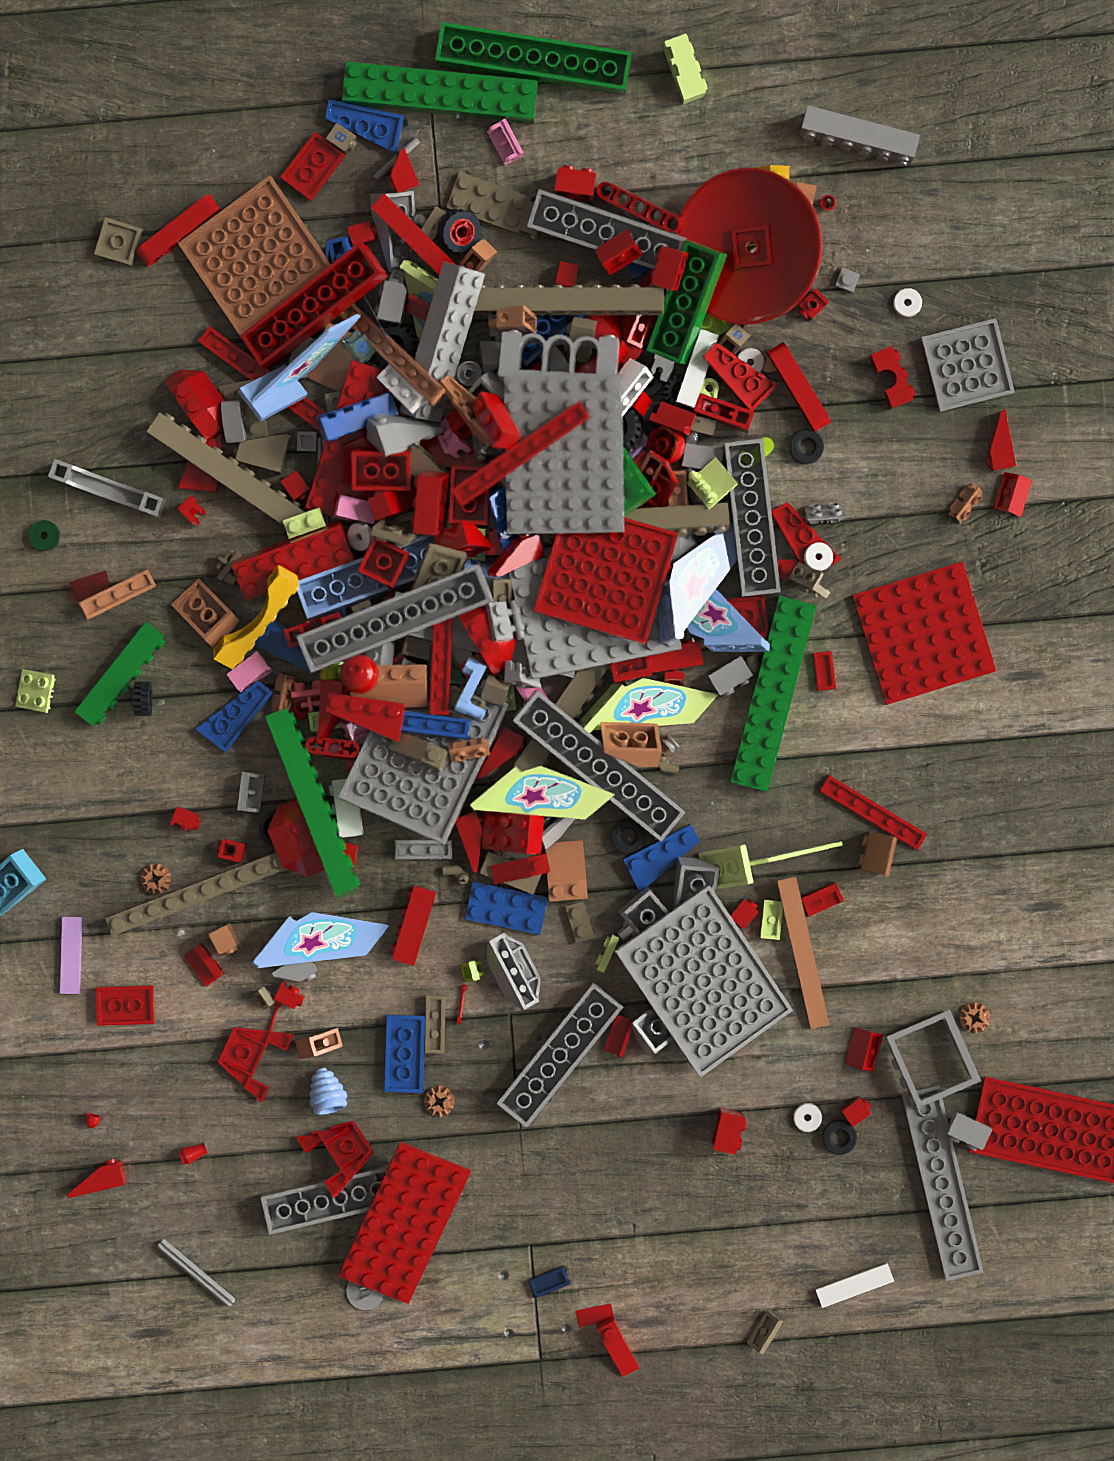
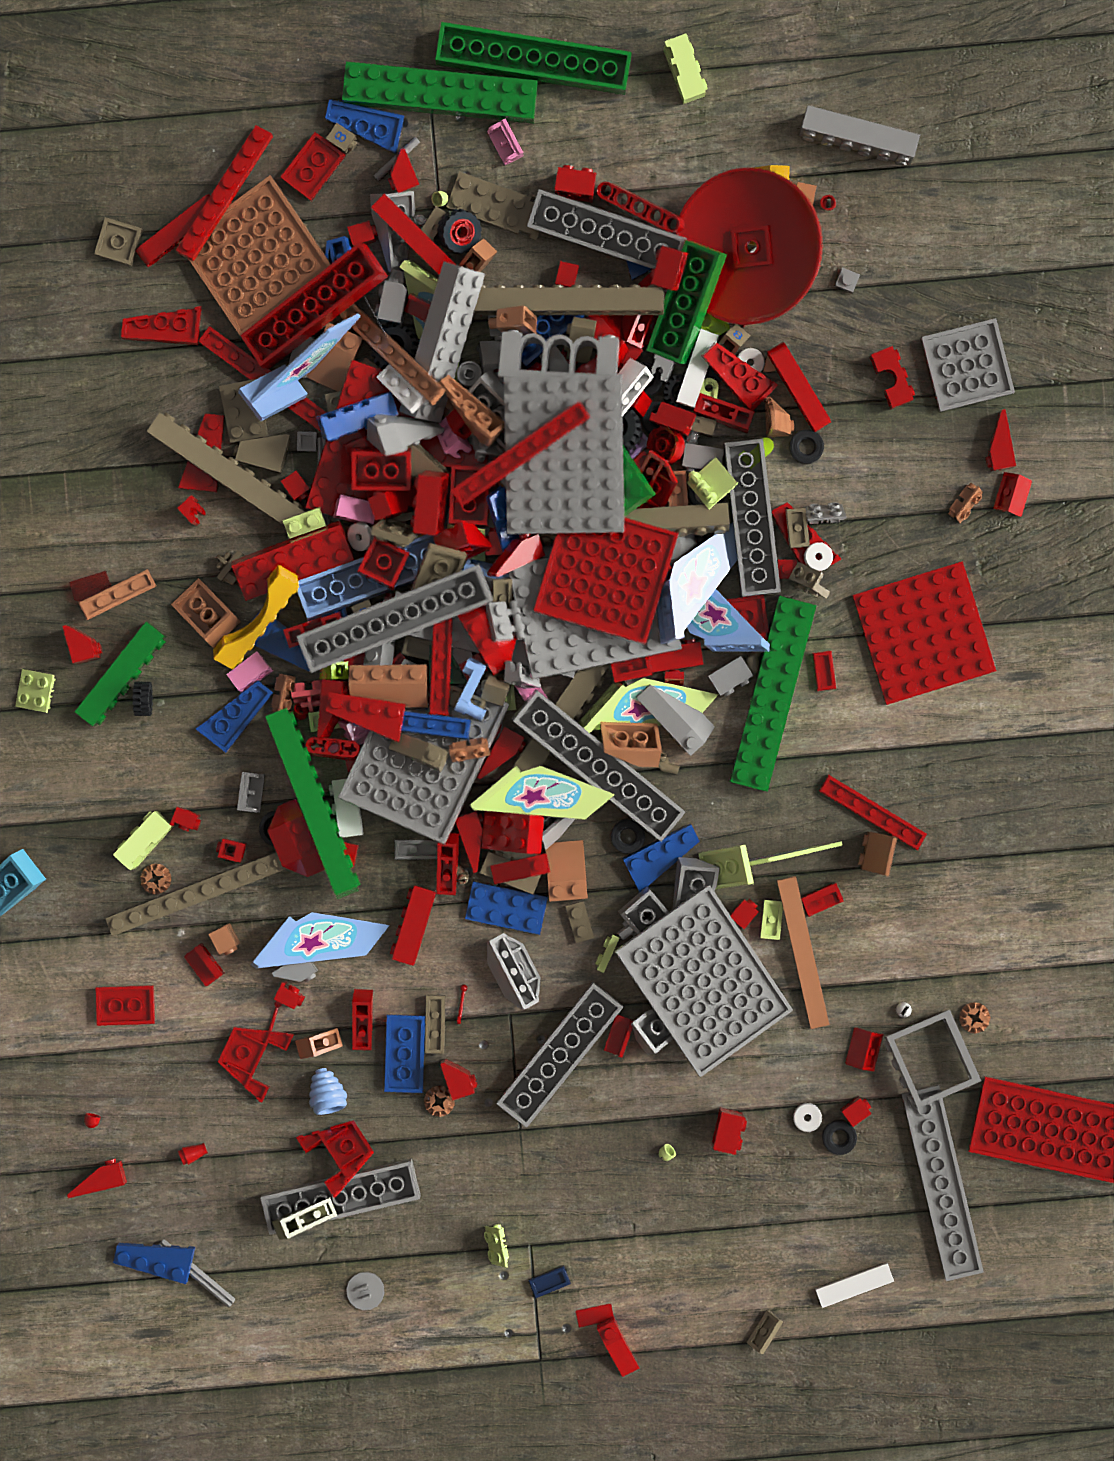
(36, 539): dark green piece -> none
(71, 955): lavender tile -> none
(81, 646): none -> red slope
(107, 488): light grey arch -> none
(143, 840): none -> yellowish green wedge
(164, 327): none -> red wing
(166, 1262): none -> blue wing
(198, 399): red wedge -> none
(224, 193): none -> red plate
(233, 421): light grey slope -> none
(264, 998): dark tan plate -> none
(304, 1218): none -> slope
(359, 346): clear light blue brick -> none
(359, 674): red cylinder -> none
(362, 1019): none -> red slope
(404, 1222): red plate -> none
(439, 198): none -> yellowish green hinge
(447, 865): none -> red slope
(458, 1079): none -> red slope
(470, 971): lime tile -> none
(495, 420): red brick -> none
(497, 1252): none -> yellowish green hinge
(618, 252): red panel -> none
(667, 1152): none -> yellowish green hinge
(670, 743): light grey bush -> none
(681, 721): none -> light grey wedge
(777, 420): none -> nougat wedge
(797, 528): none -> dark tan plate
(808, 312): red brick -> none
(900, 1007): none -> white hinge
(901, 308): white piece -> none
(968, 1131): light grey brick -> none

